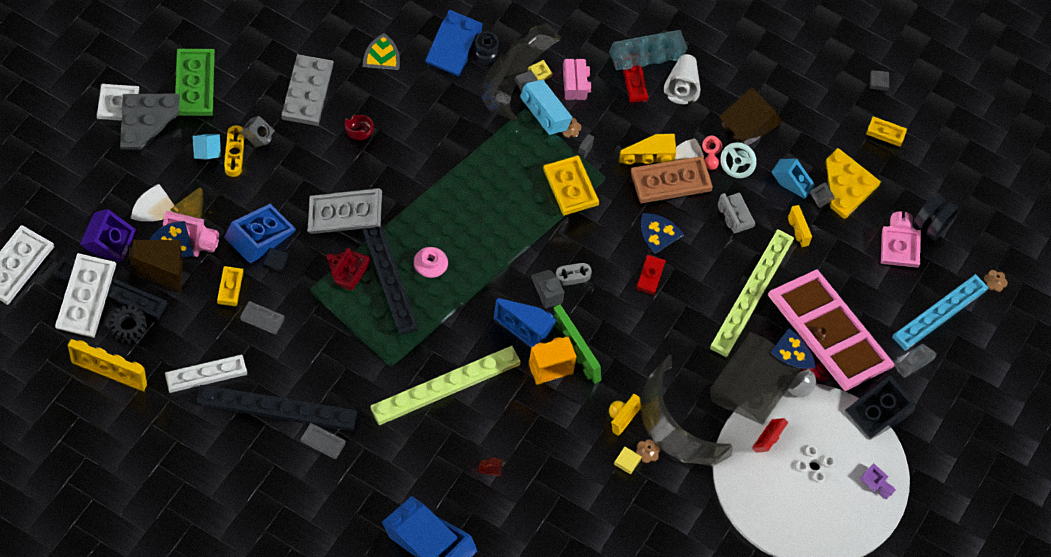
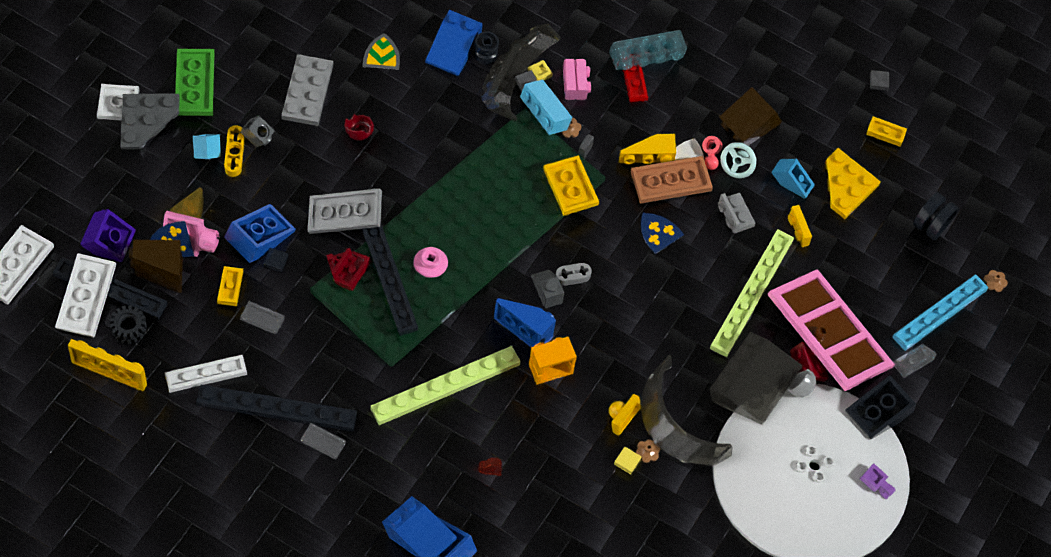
(152, 205): white sticker -> none
(582, 351): bright green plate -> none
(650, 275): red plate -> none
(683, 81): white cone -> none
(770, 435): red plate -> none
(794, 351): dark blue sticker -> none
(822, 195): flat silver tile -> none
(901, 242): bright pink plate -> none

